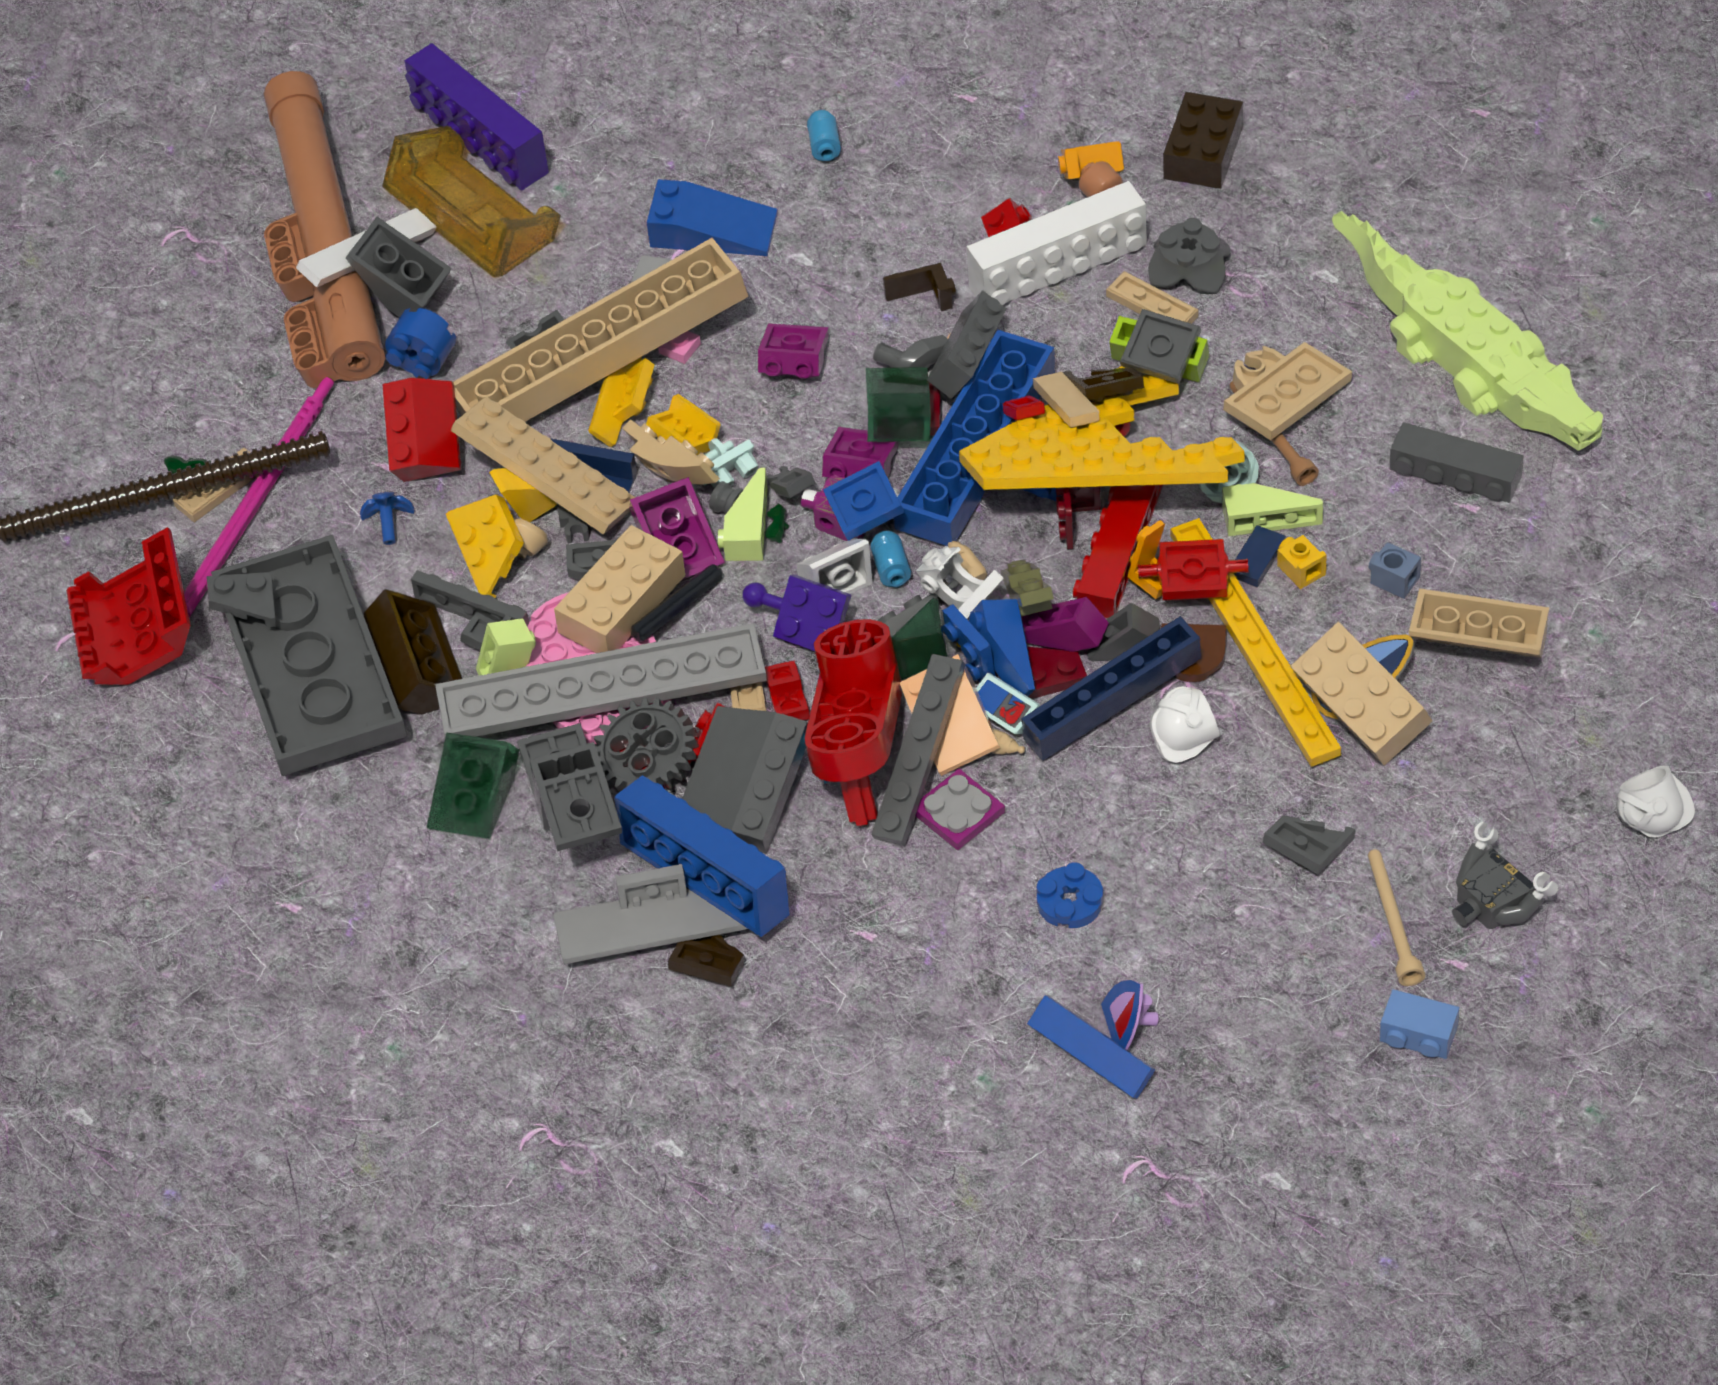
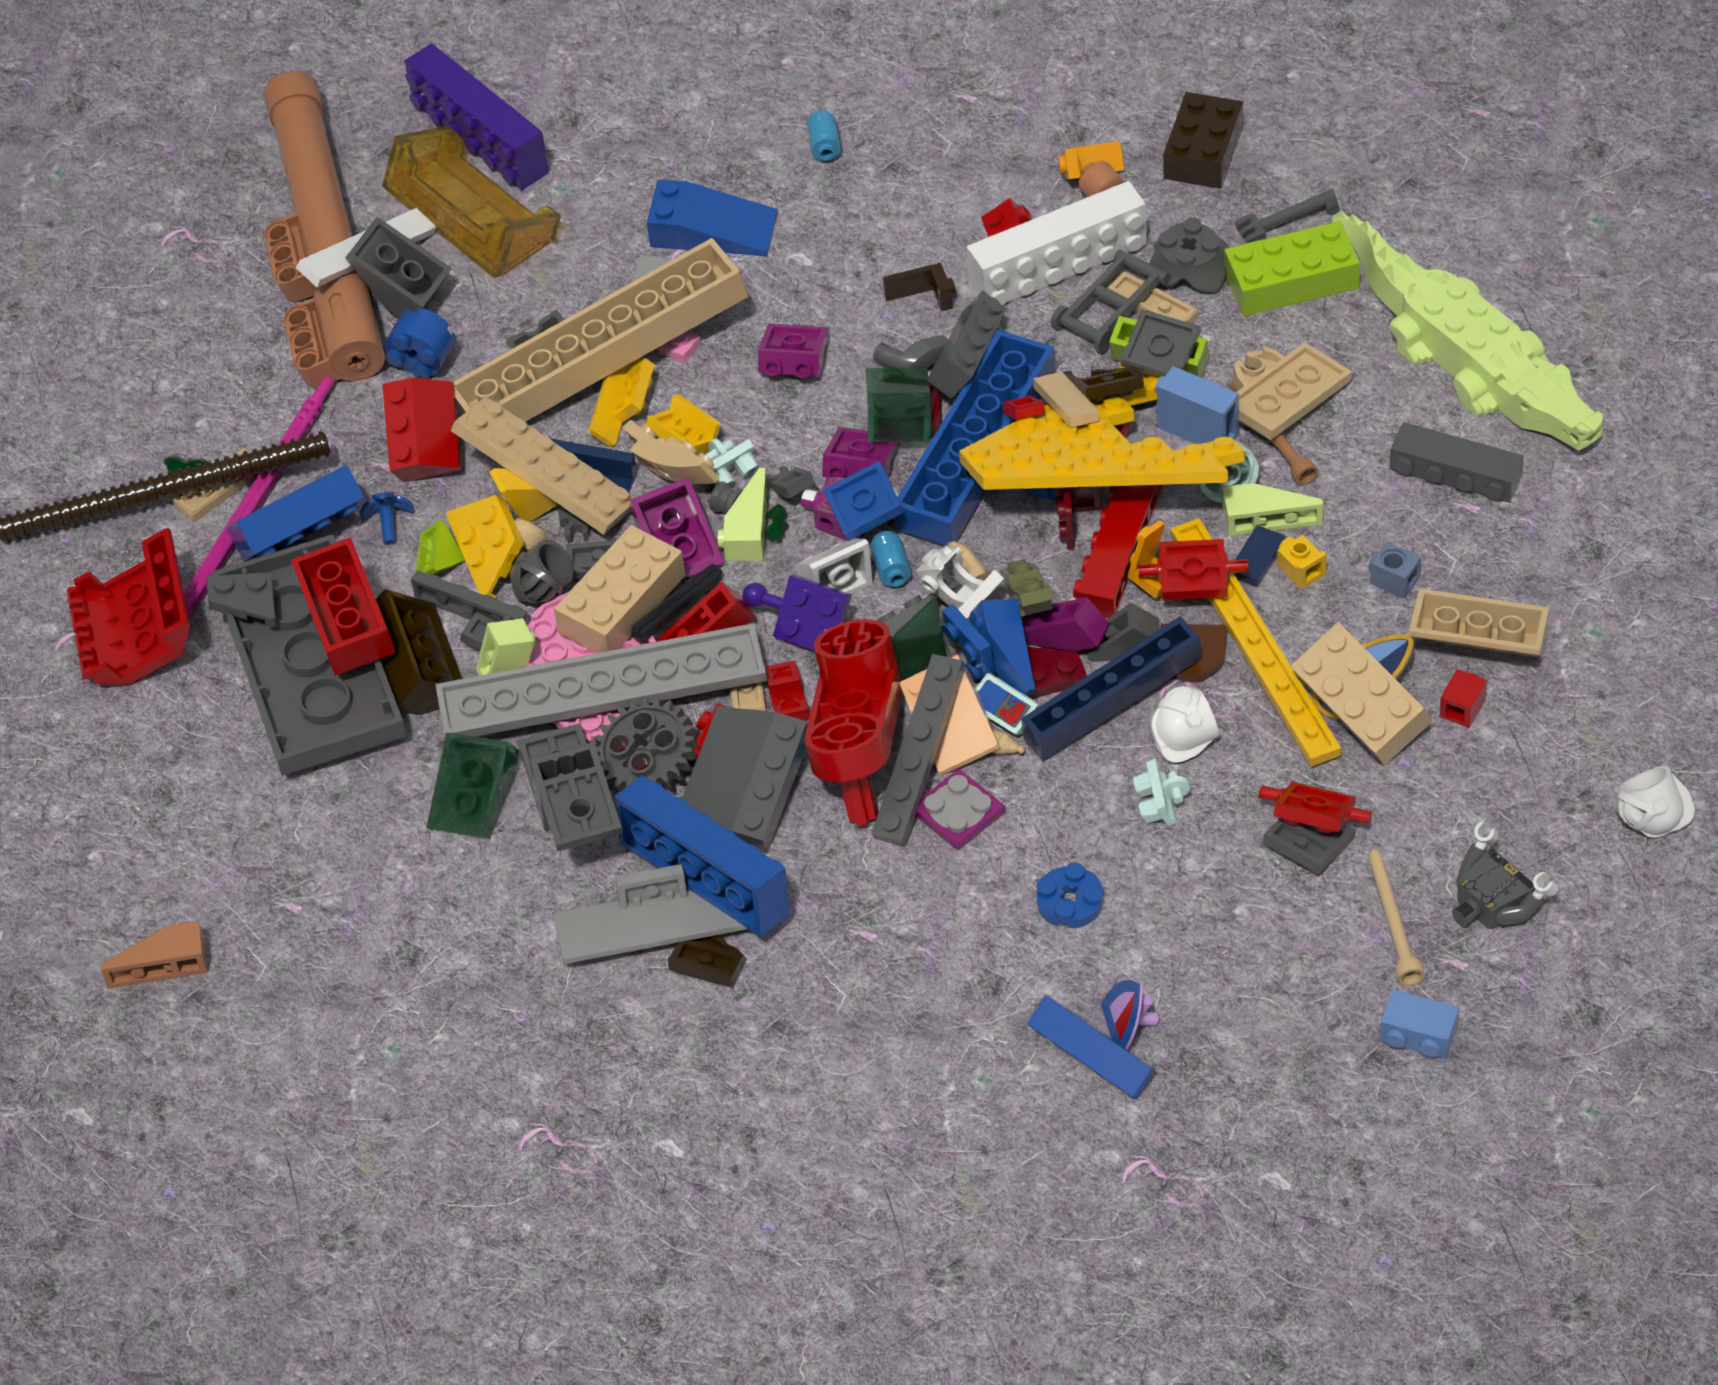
(163, 955): none -> nougat slope
(300, 510): none -> blue brick
(343, 606): none -> red brick
(437, 550): none -> lime slope
(541, 573): none -> dark grey helmet
(716, 611): none -> red slope
(1067, 316): none -> dark grey piece
(1163, 791): none -> light aqua hips
(1196, 407): none -> medium blue brick
(1254, 229): none -> dark grey hinge
(1291, 268): none -> lime brick
(1314, 806): none -> red plate
(1463, 698): none -> red brick

